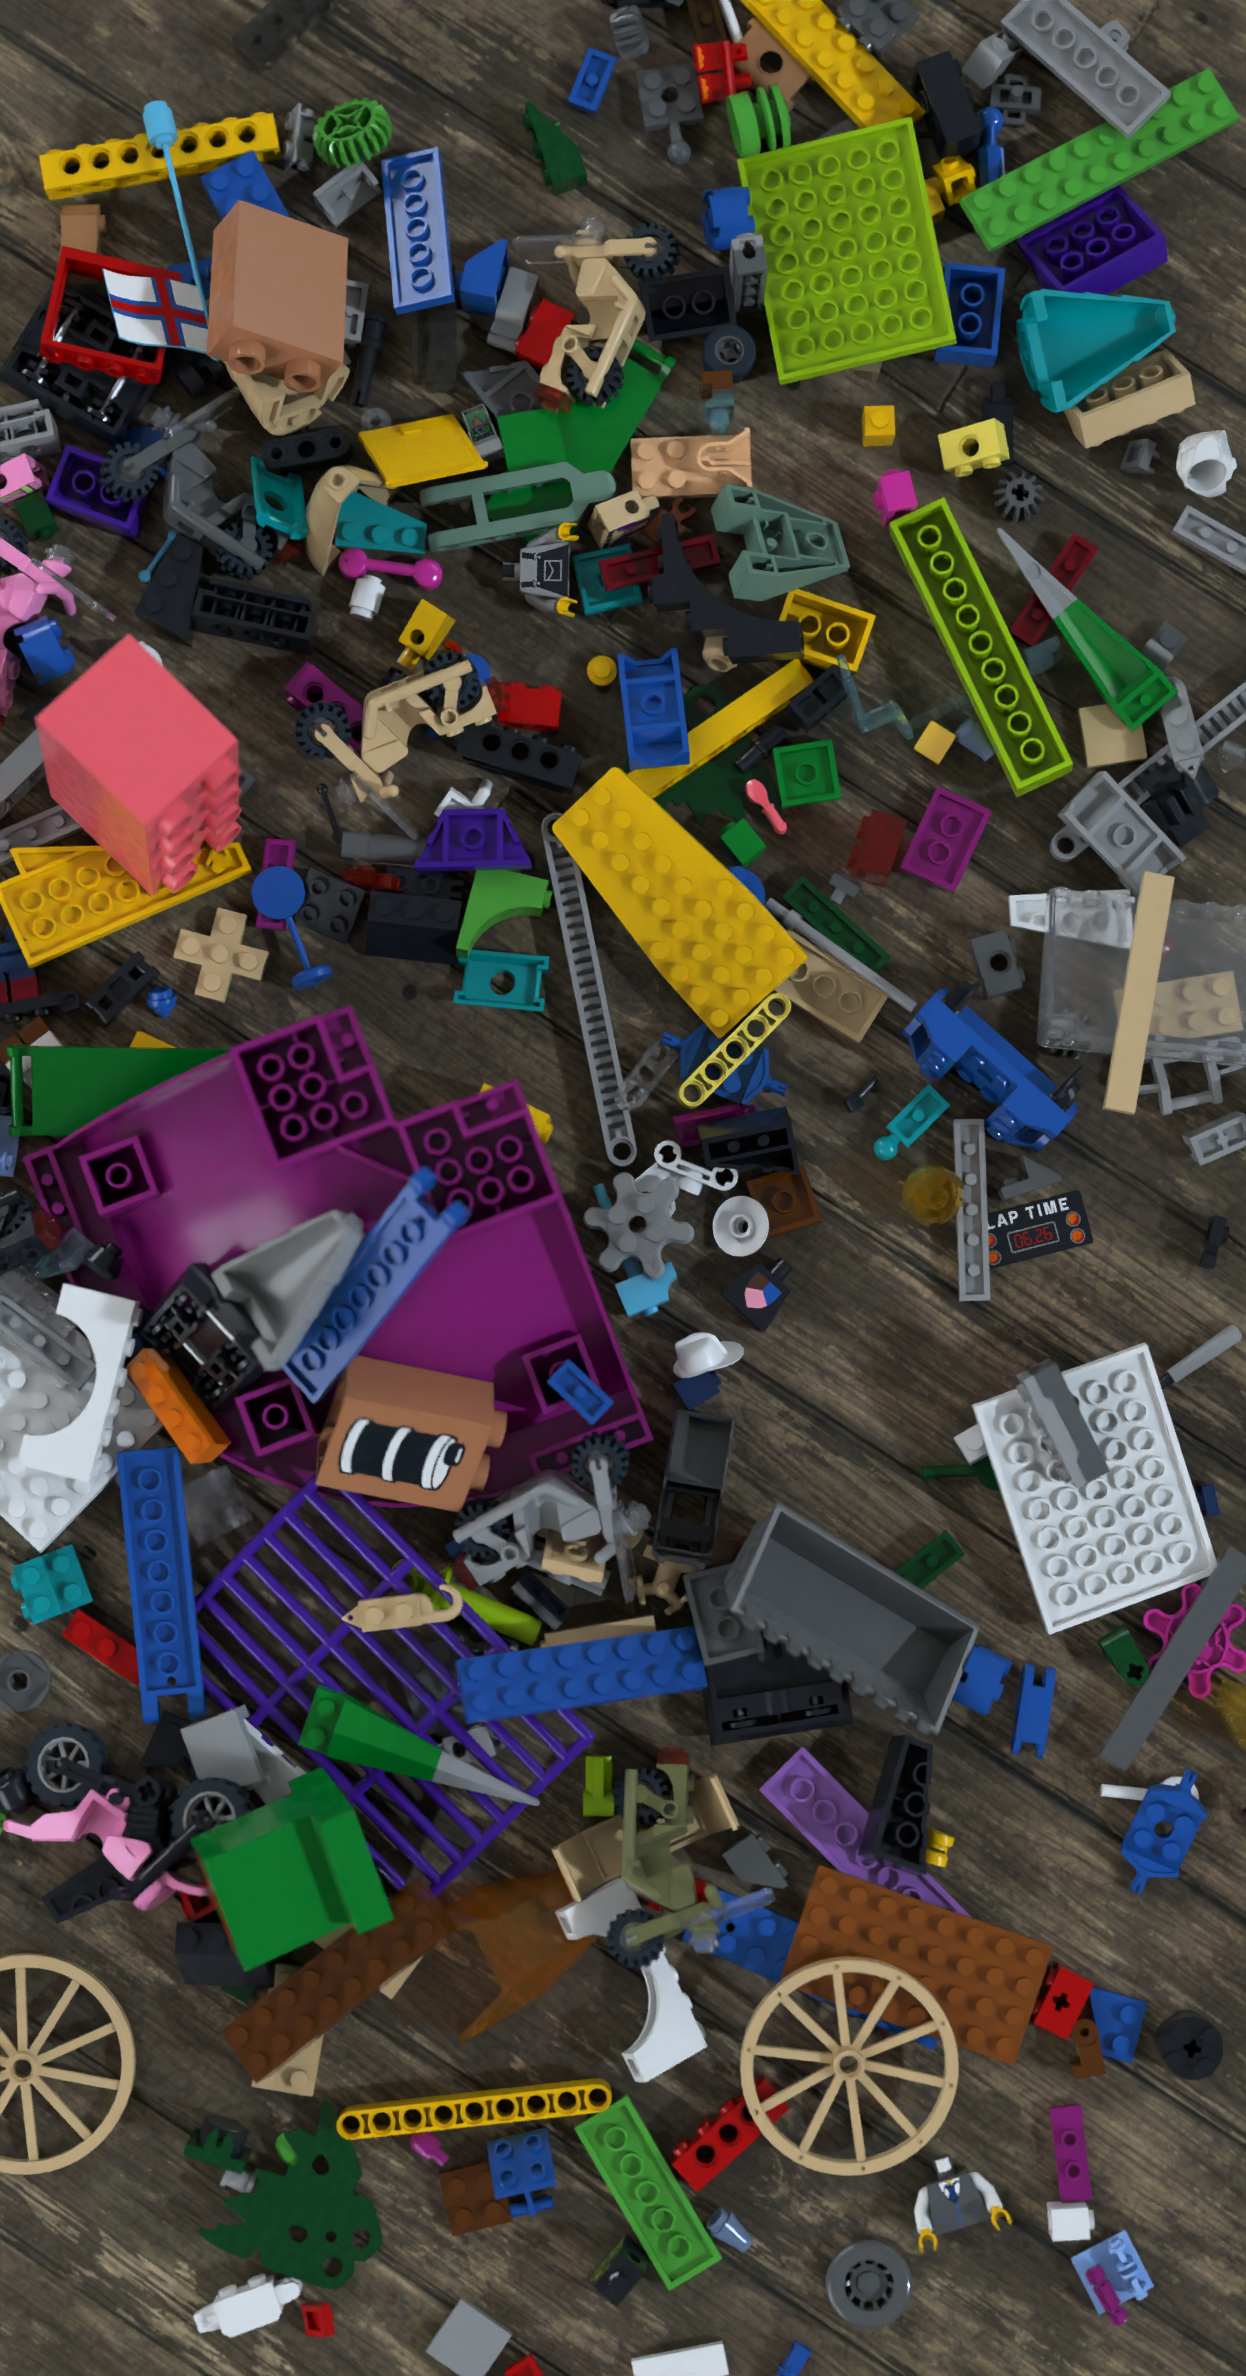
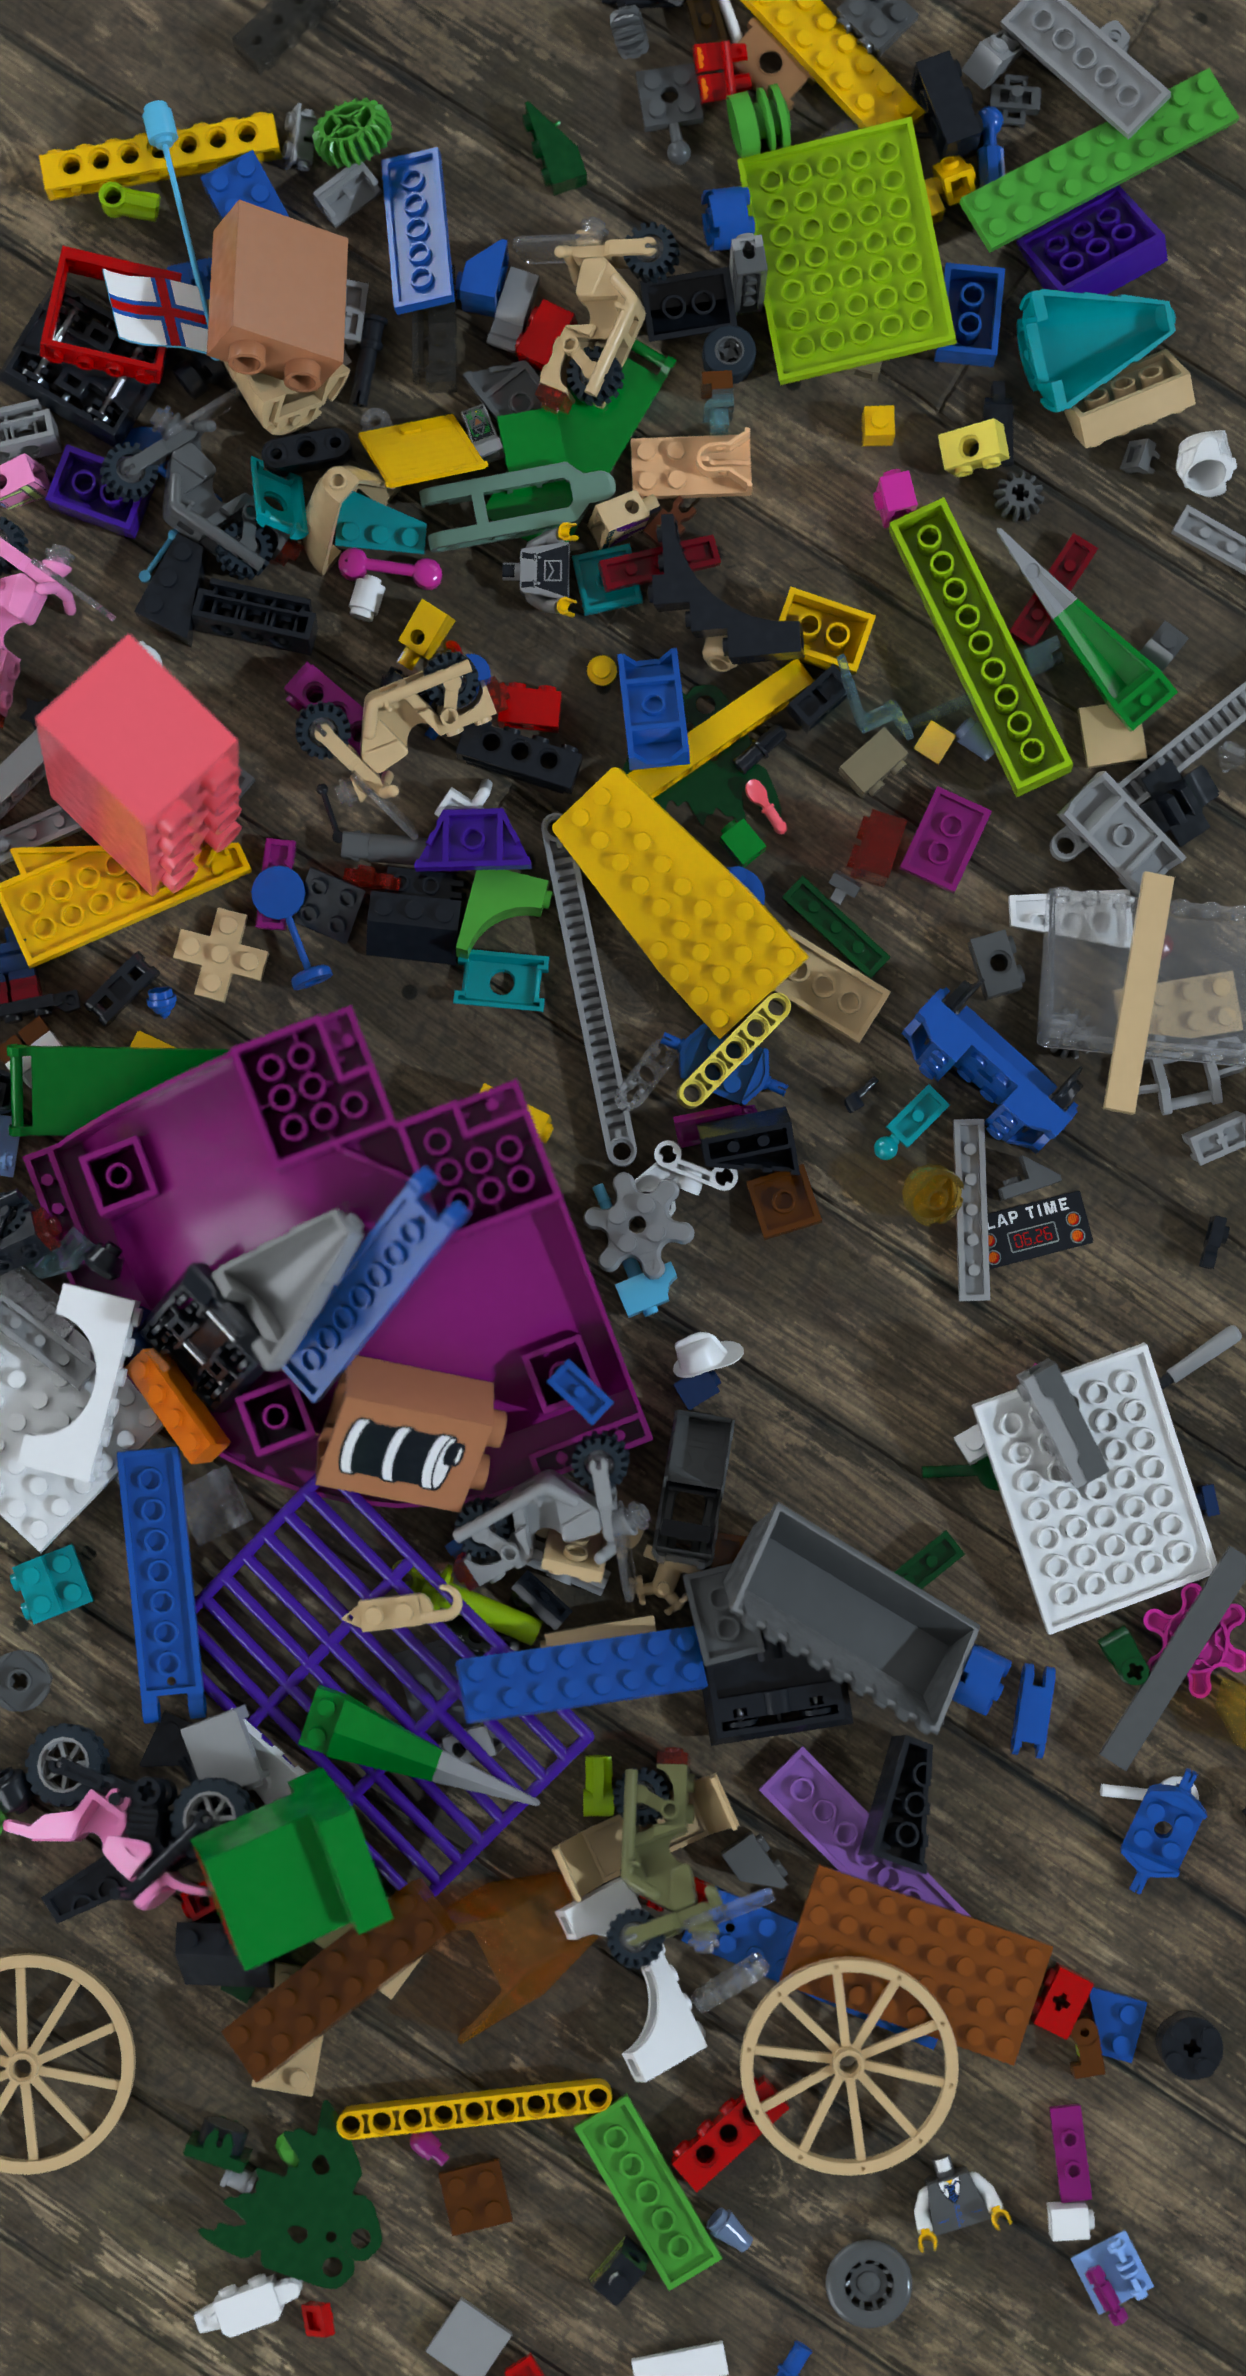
(37, 517): dark green brick -> none
(44, 649): blue brick -> none
(83, 230): medium nougat brick -> none
(103, 1645): red plate -> none
(132, 203): none -> lime piece
(521, 2166): blue plate -> none
(592, 81): blue plate -> none
(729, 1223): white dish -> none
(729, 1982): none -> clear beam
(759, 1293): black torso -> none
(783, 543): sand green wedge -> none
(793, 920): light grey bar -> none
(806, 774): green plate -> none
(873, 763): none -> dark tan brick
(939, 1841): yellow wheel -> none
(1182, 730): light grey plate -> none

